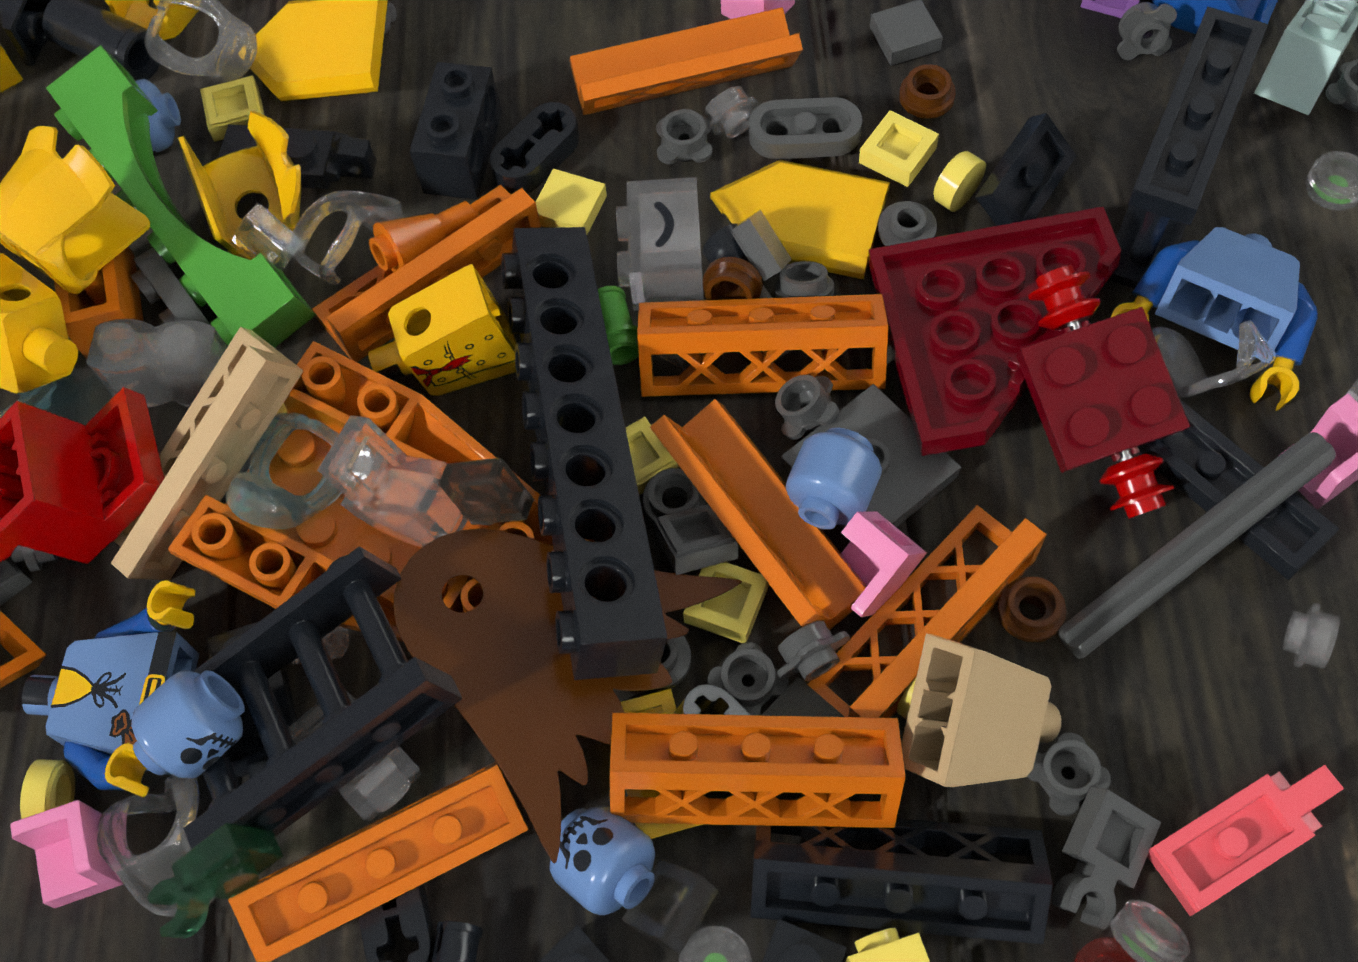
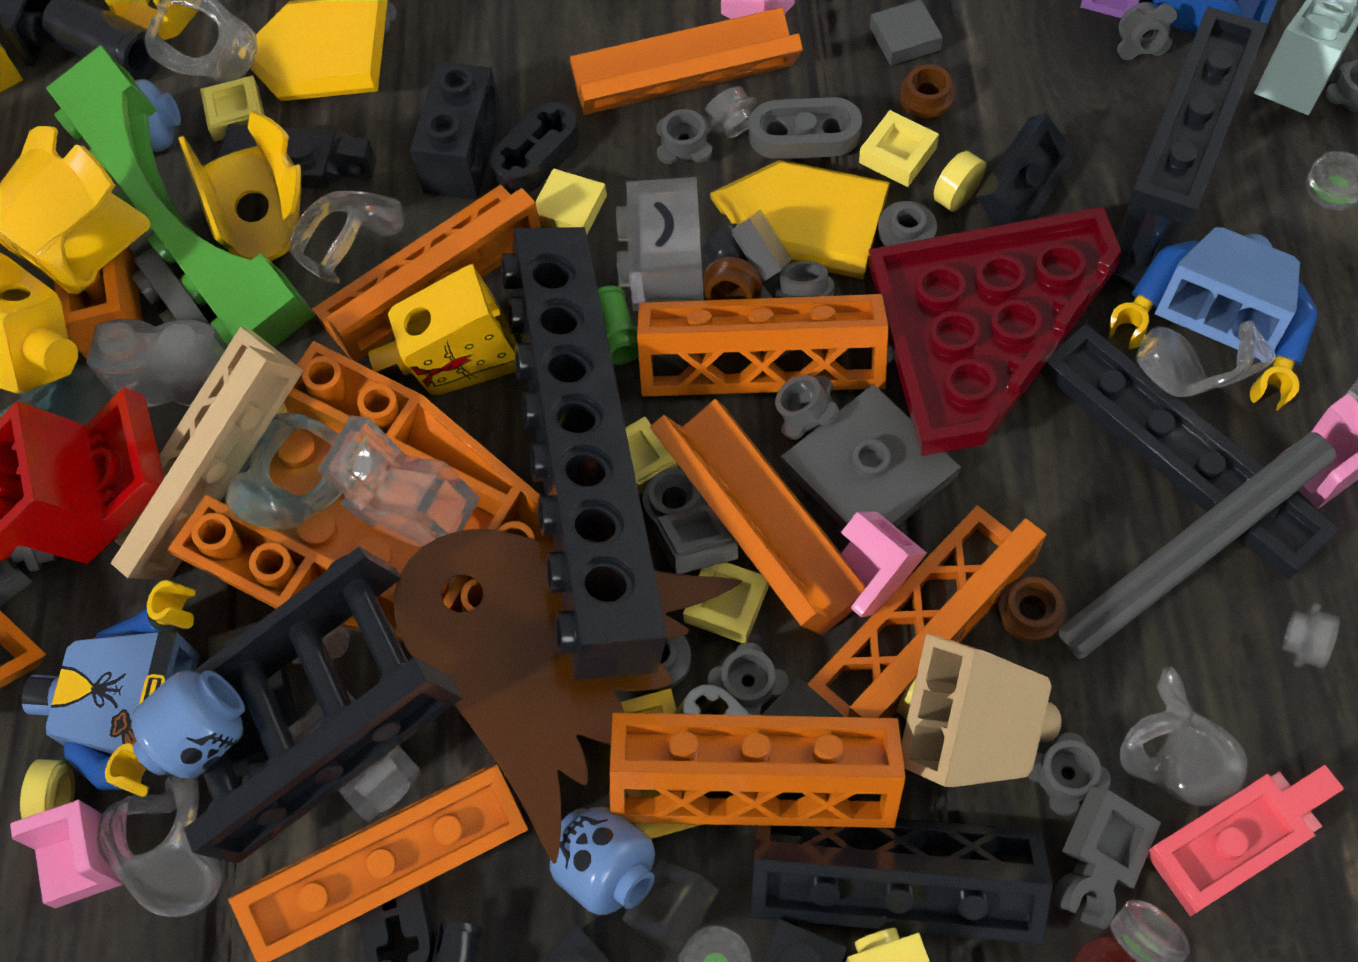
(218, 867): clear green plate -> none
(267, 235): clear tile -> none
(406, 238): orange cone -> none
(486, 491): clear smoke plate -> none
(810, 651): dark grey plate -> none
(833, 477): medium blue head -> none
(1101, 390): dark red plate -> none
(1199, 758): none -> clear piece

